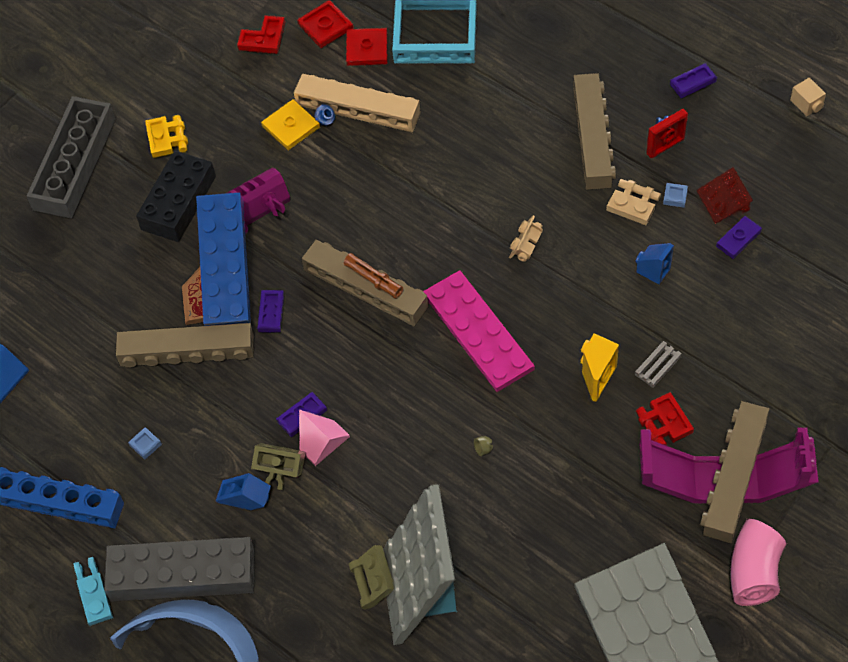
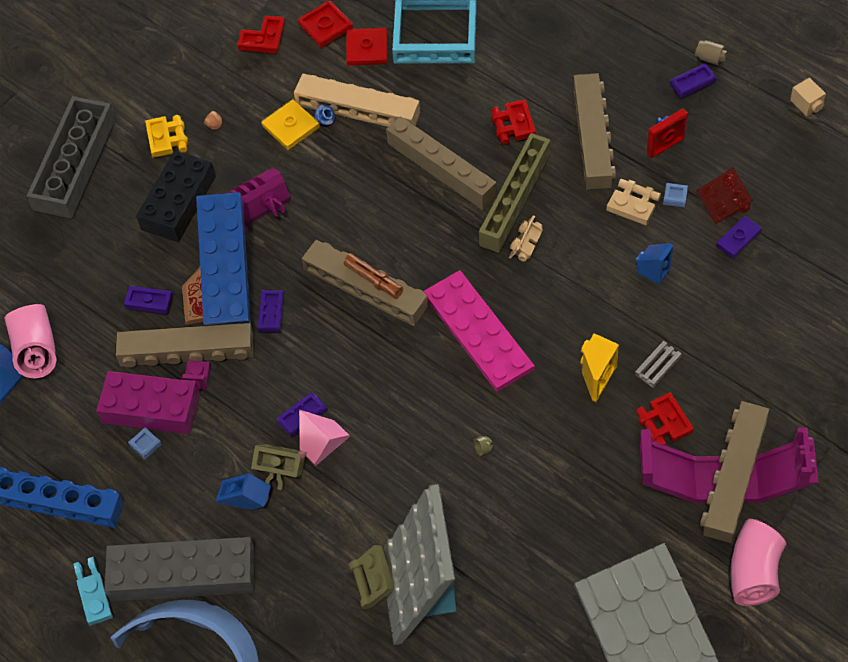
(31, 341): none -> bright pink brick
(148, 299): none -> dark purple plate
(148, 402): none -> magenta brick
(198, 372): none -> magenta bracket
(213, 120): none -> nougat hinge
(441, 163): none -> dark tan brick
(514, 193): none -> olive brick
(519, 118): none -> red plate
(711, 52): none -> dark tan brick

